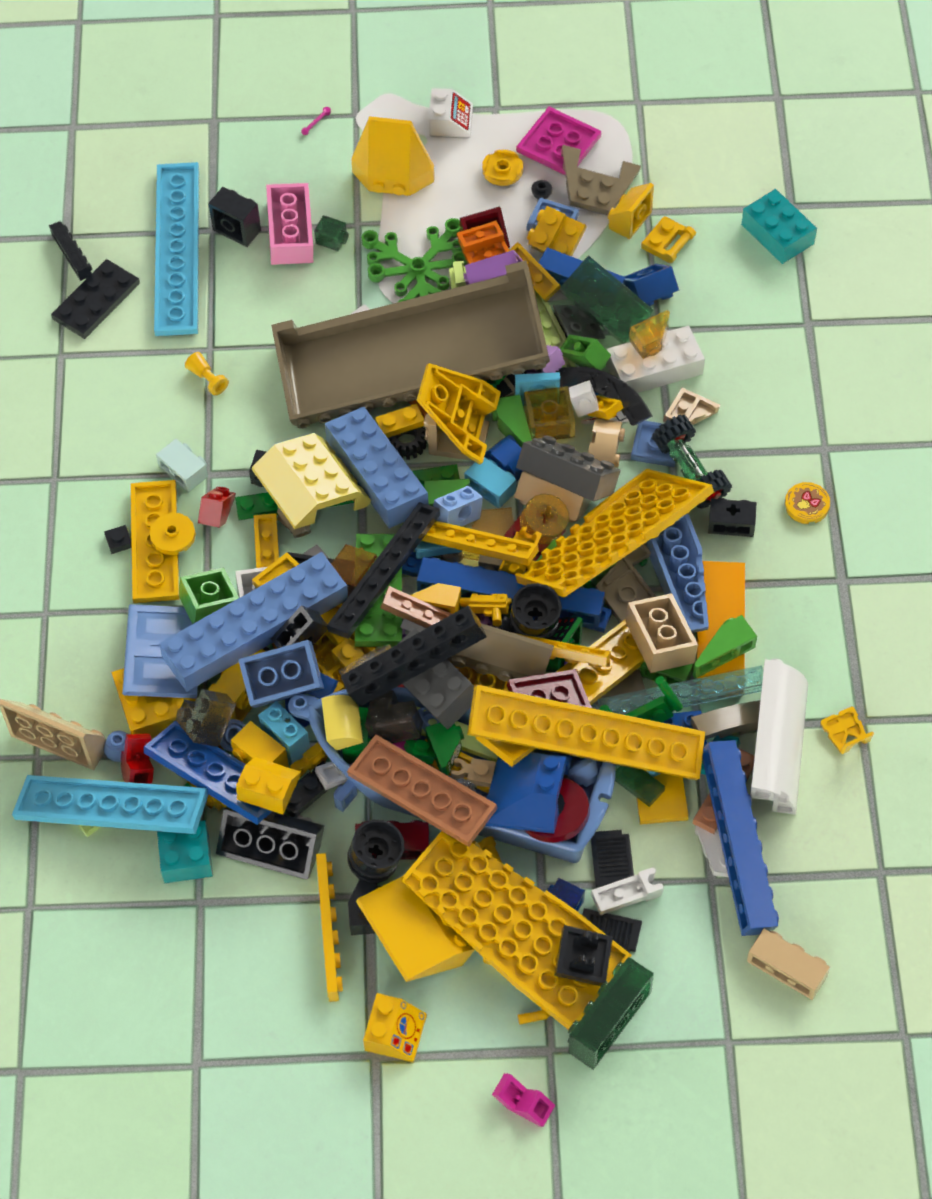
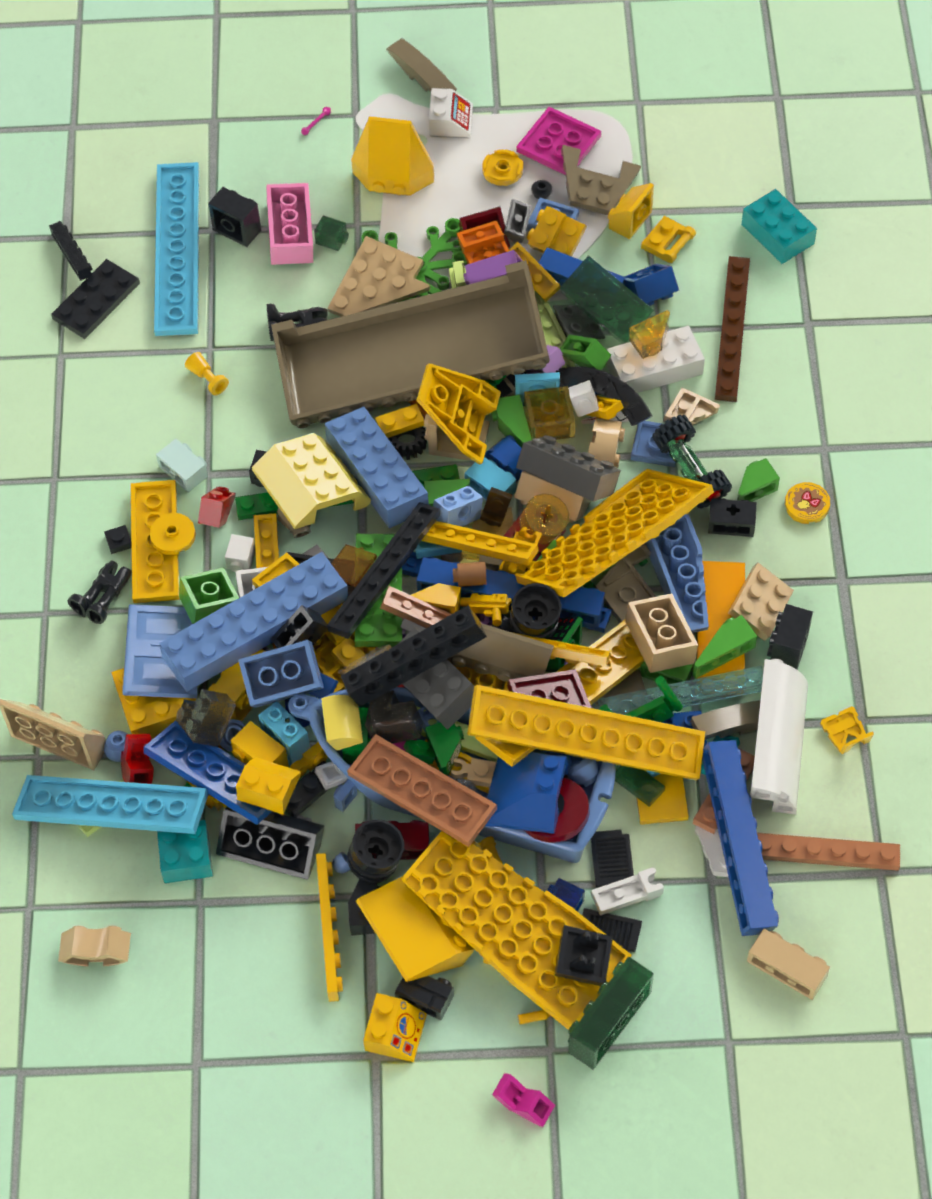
(94, 945): none -> tan brick
(106, 583): none -> black piece
(240, 553): none -> white brick
(304, 317): none -> black piece
(340, 863): none -> medium blue hinge
(377, 279): none -> tan wing
(418, 66): none -> dark tan slope
(427, 994): none -> black brick
(470, 574): none -> medium nougat brick
(496, 507): none -> dark brown bracket
(517, 221): none -> dark grey slope
(732, 329): none -> reddish brown plate
(758, 481): none -> bright green slope
(761, 600): none -> tan plate
(790, 635): none -> black brick
(830, 851): none -> nougat plate

